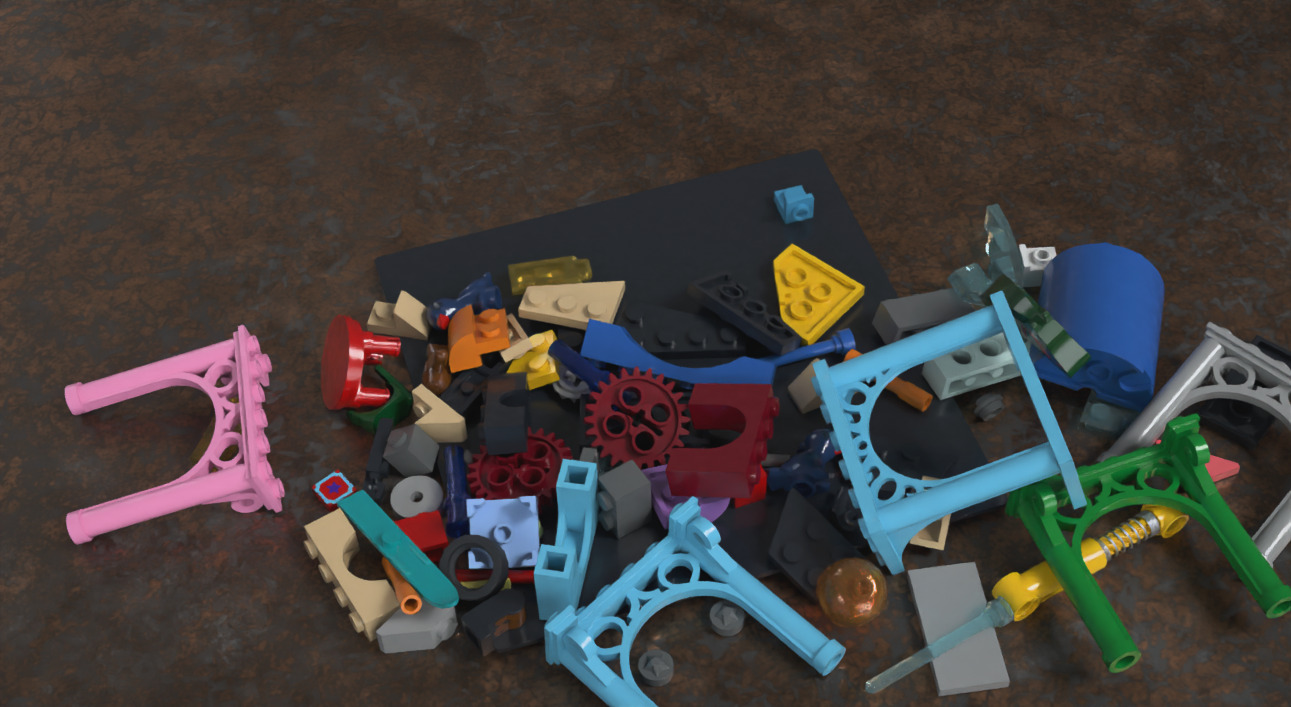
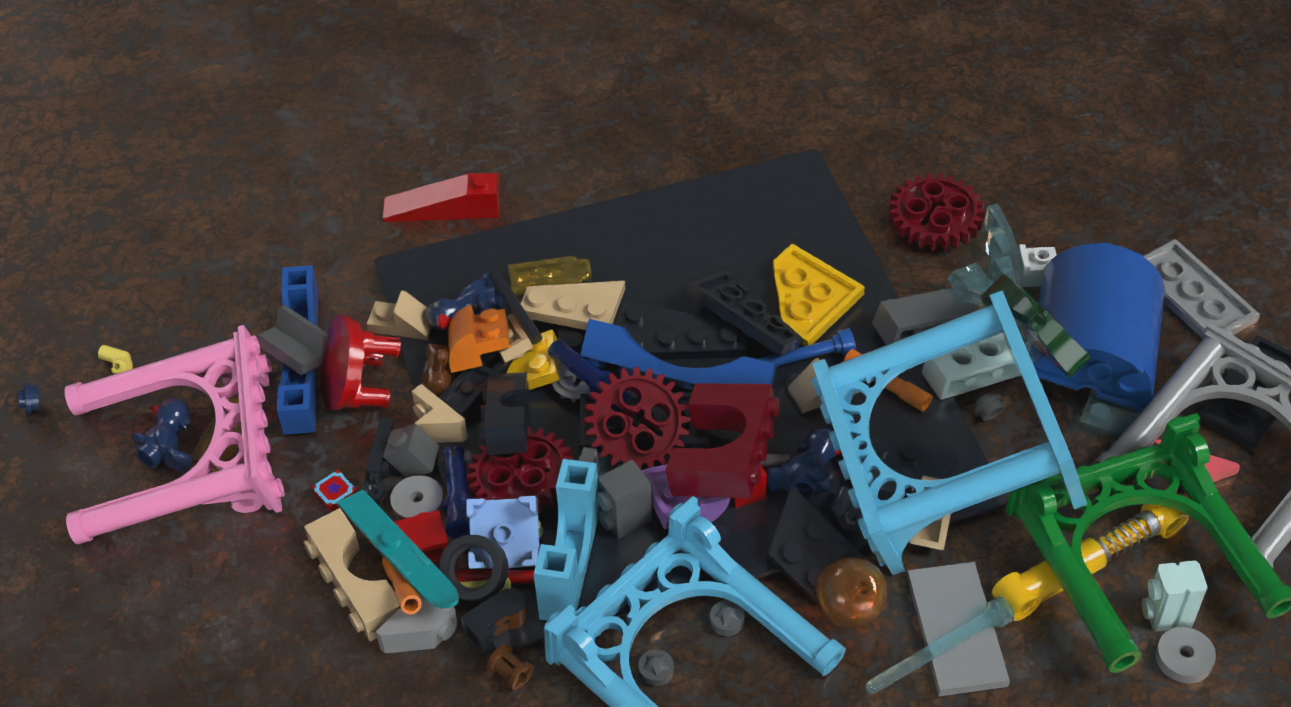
(28, 398): none -> dark blue plate
(119, 358): none -> light yellow arm
(161, 441): none -> dark blue animal
(295, 341): none -> dark grey panel
(298, 392): none -> blue arch
(396, 408): dark green helmet -> none
(452, 199): none -> red wedge
(510, 666): none -> reddish brown bush
(515, 306): none -> black bar
(794, 204): dark azure bracket -> none
(936, 211): none -> dark red gear
(1174, 595): none -> light aqua brick
(1181, 668): none -> light grey piece
(1198, 293): none -> light grey tile

